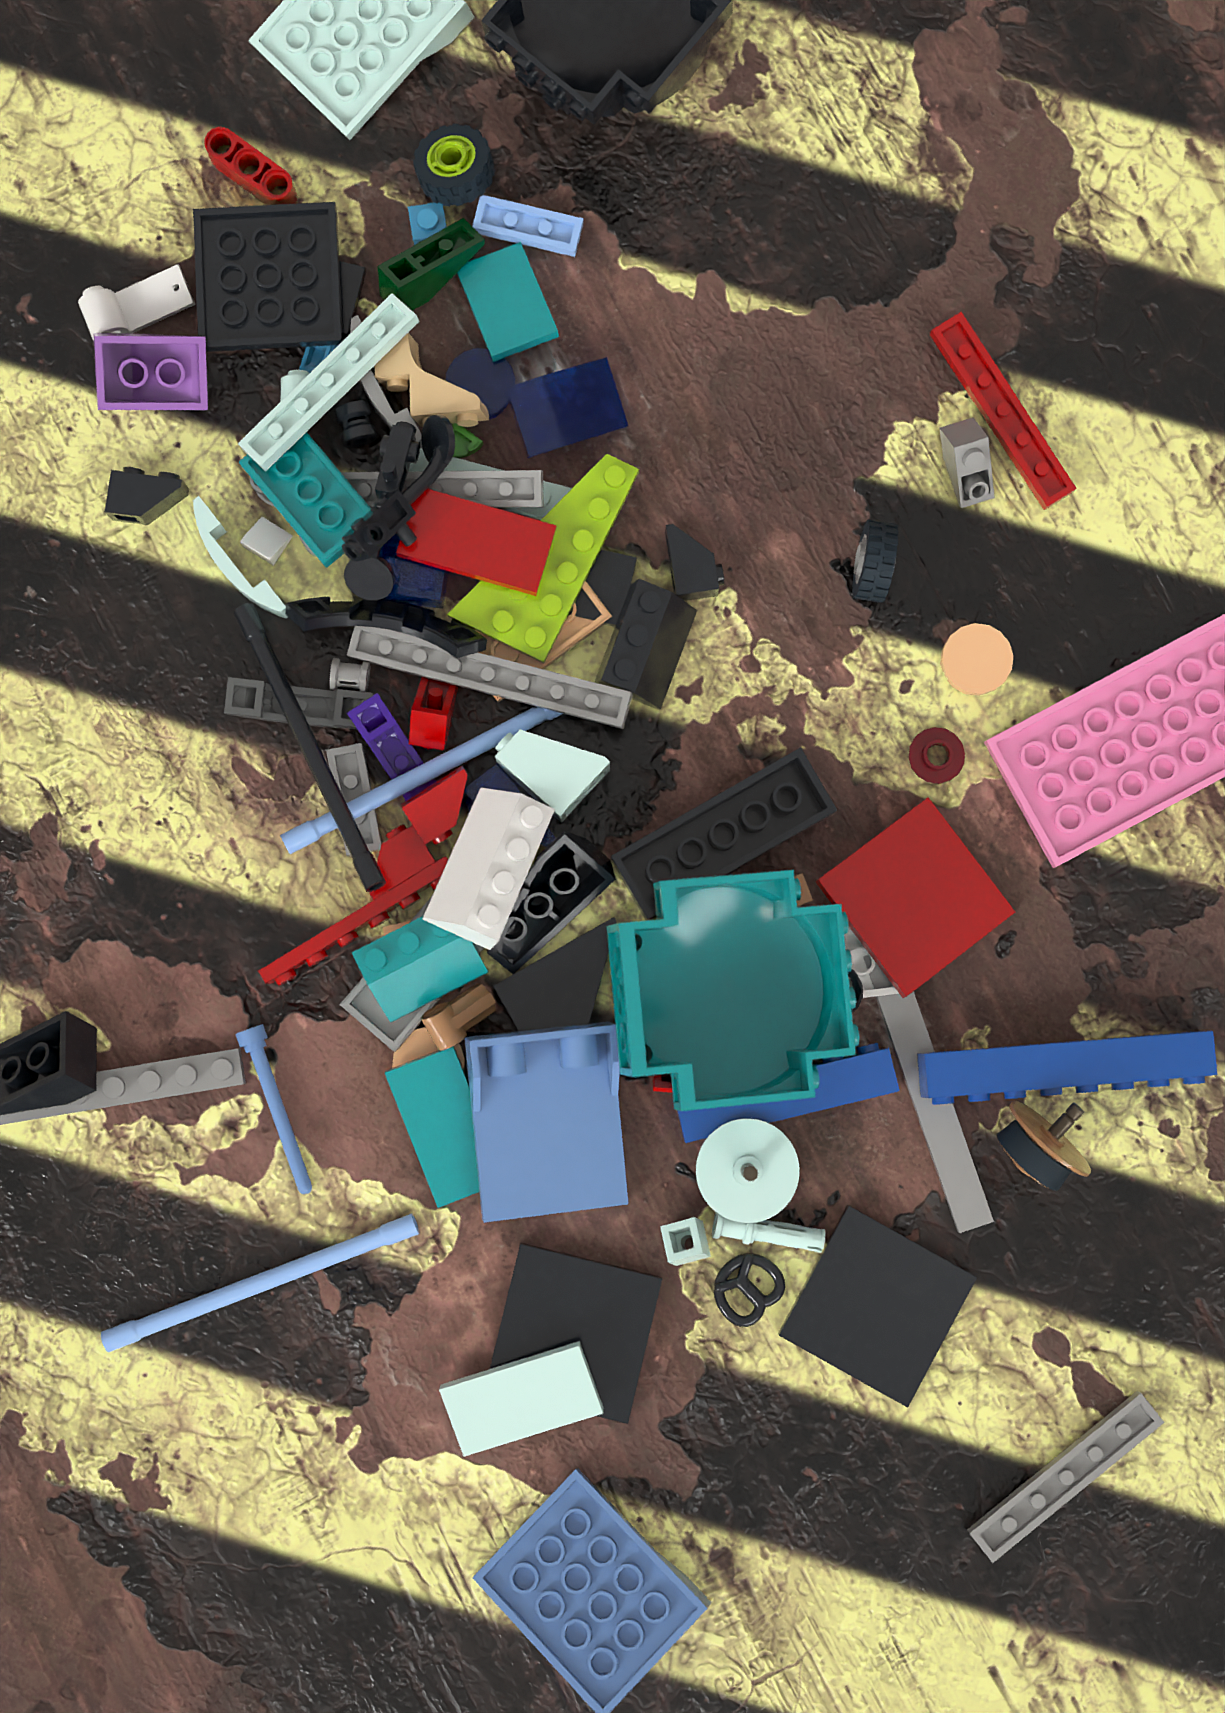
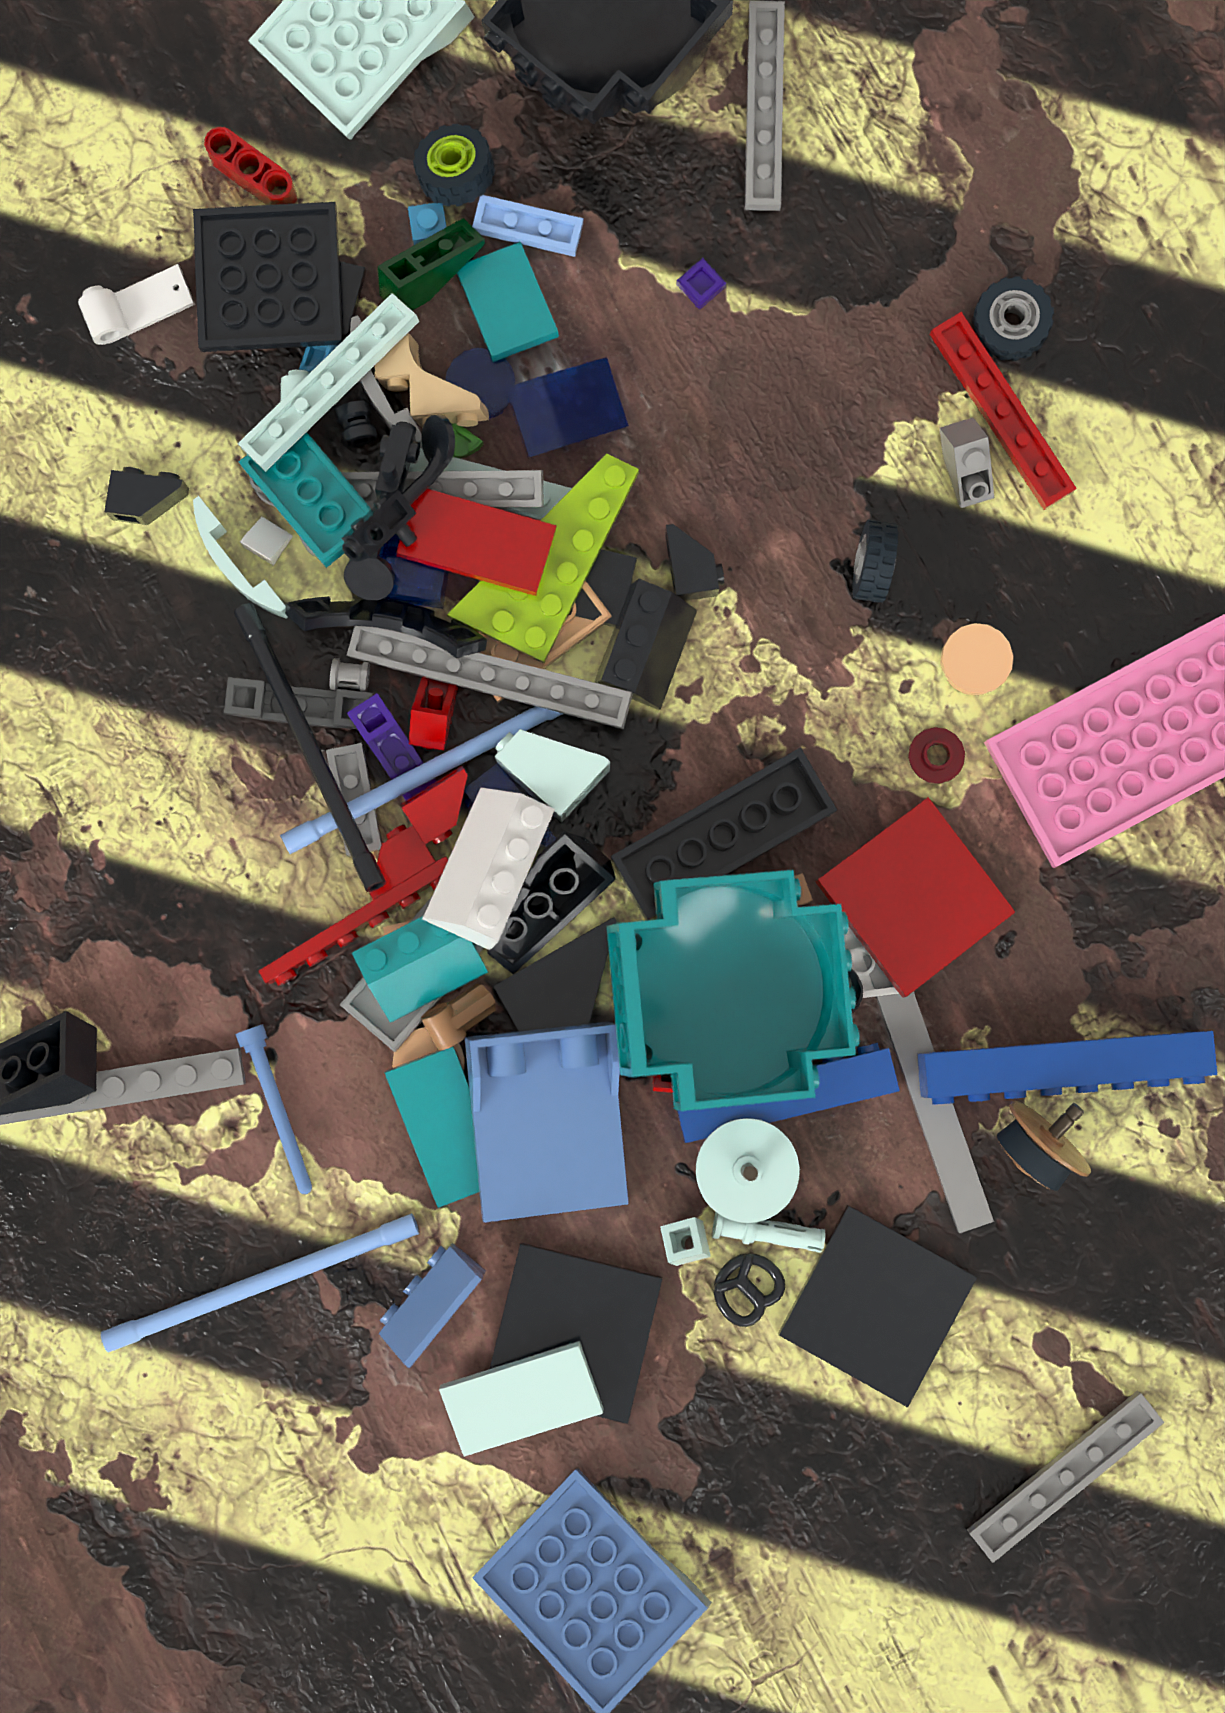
(150, 372): medium lavender slope -> none
(430, 1303): none -> medium blue slope
(701, 283): none -> dark purple tile
(764, 105): none -> light grey plate
(1022, 299): none -> black wheel

